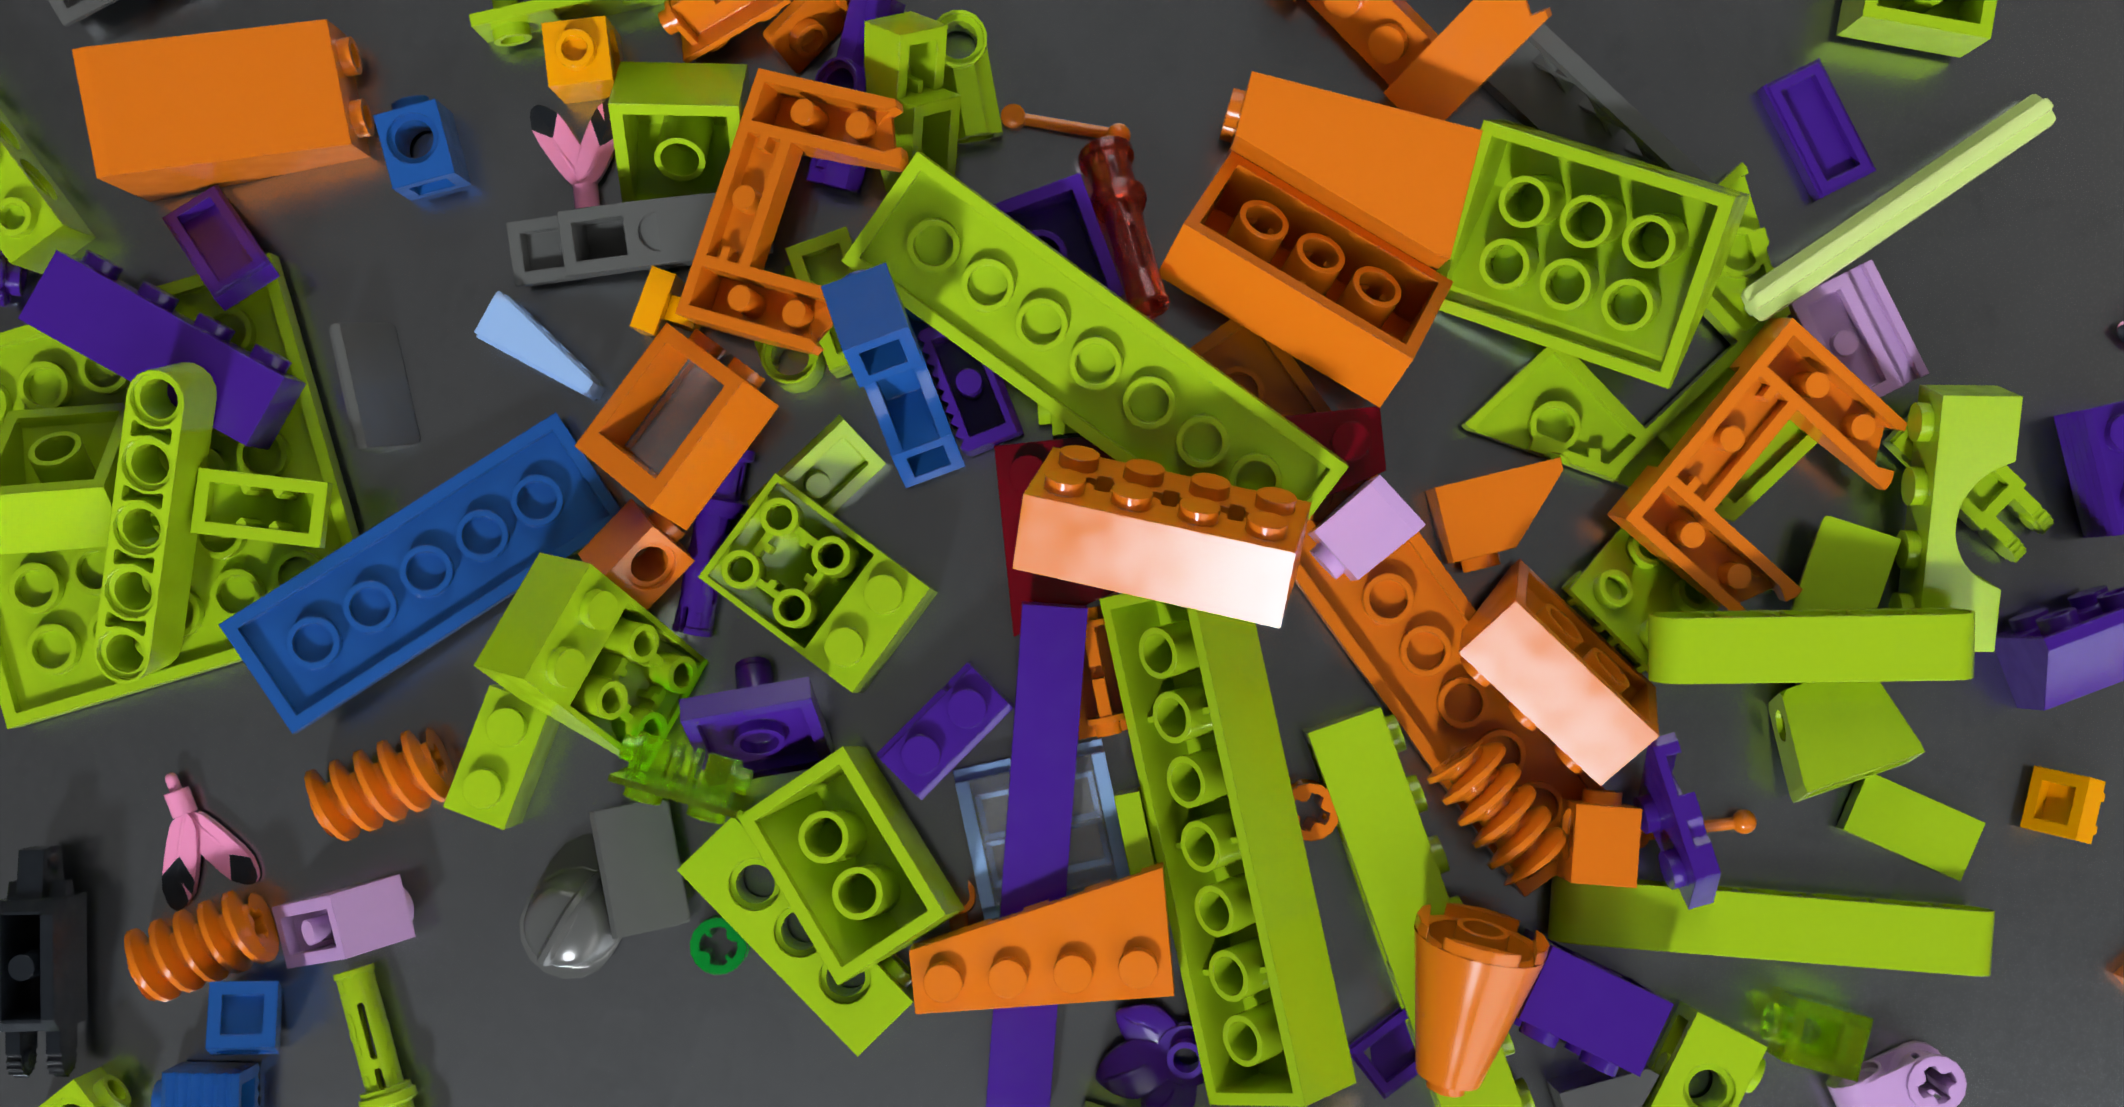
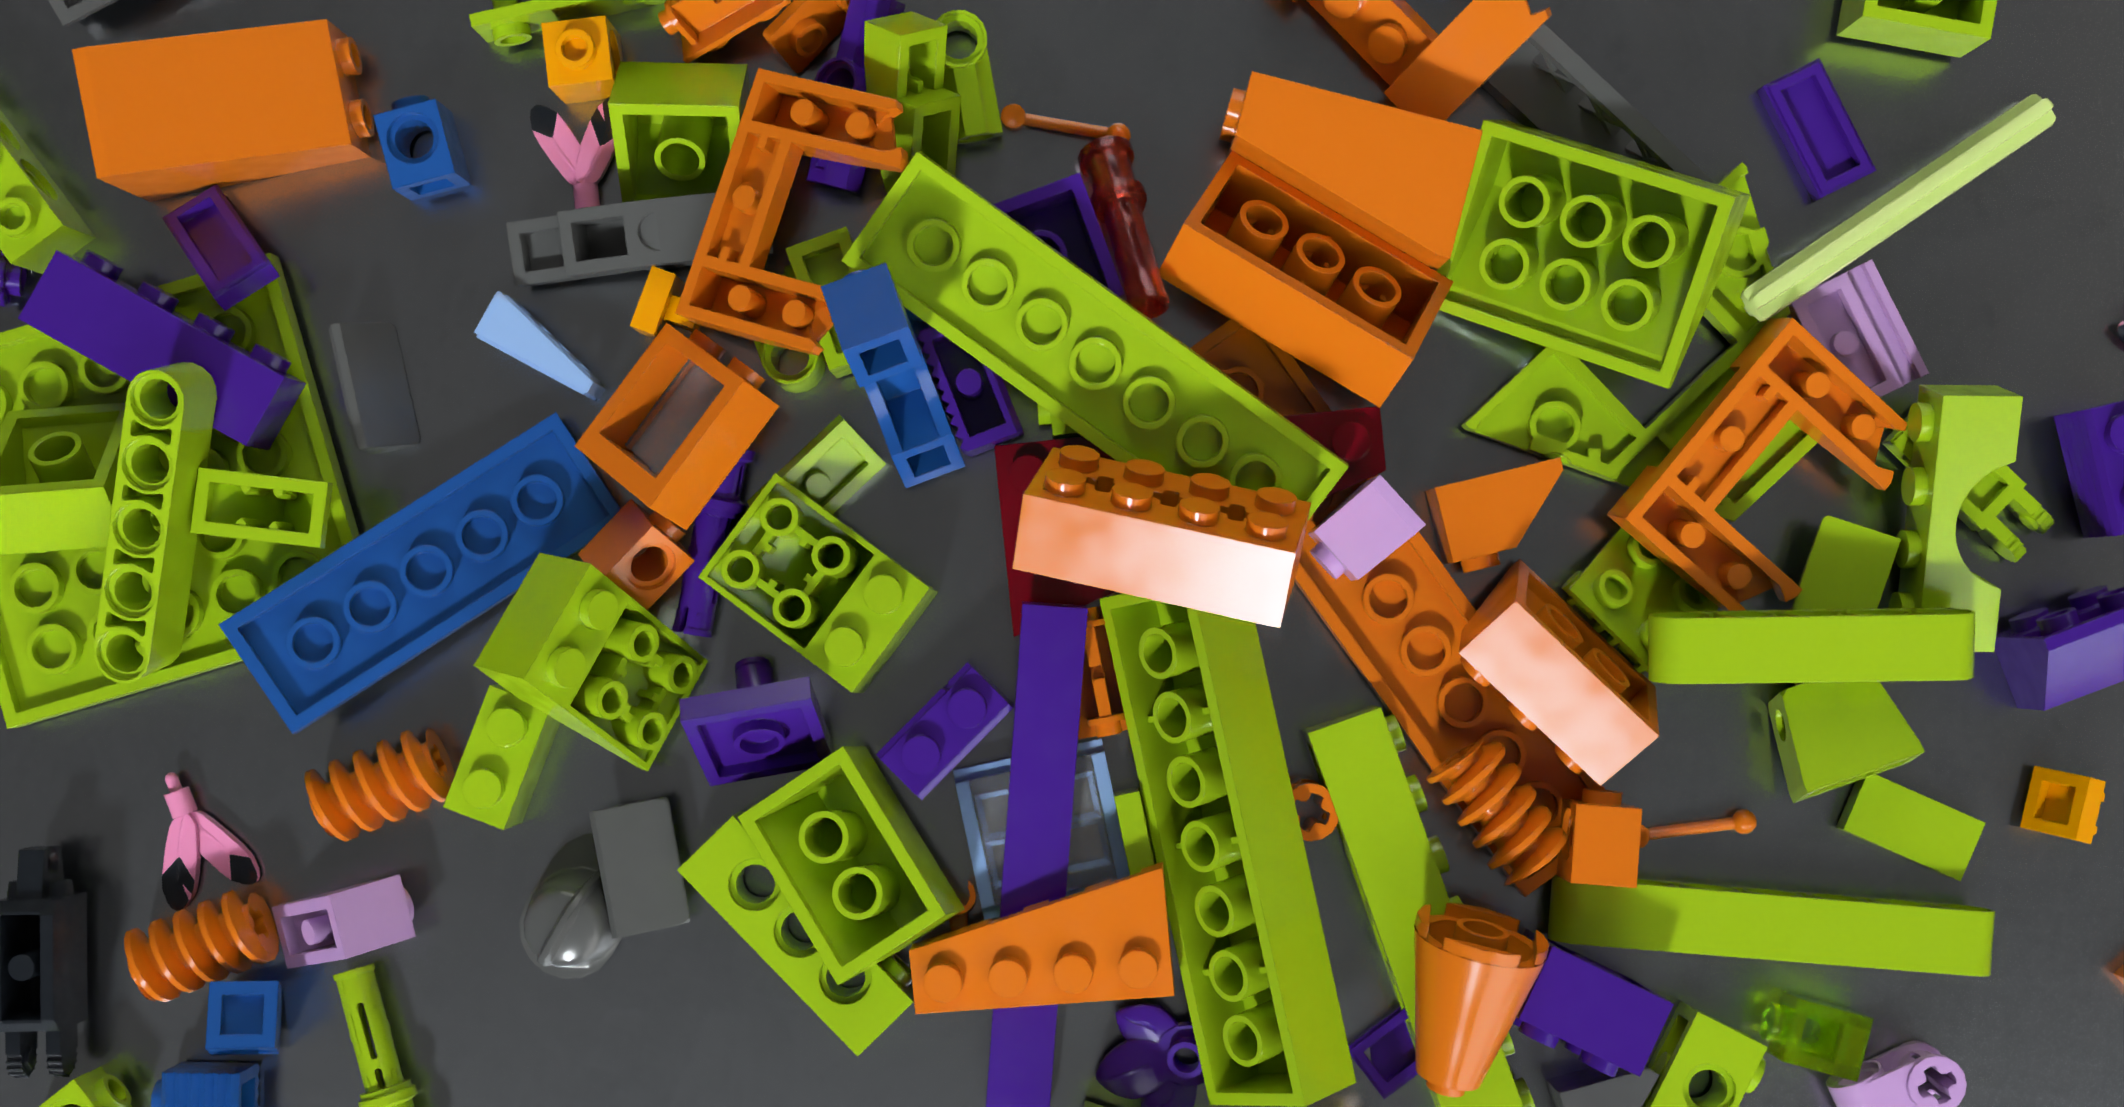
(705, 956): green bush -> none
(717, 795): clear neon green hinge -> none
(1677, 825): dark purple wing -> none

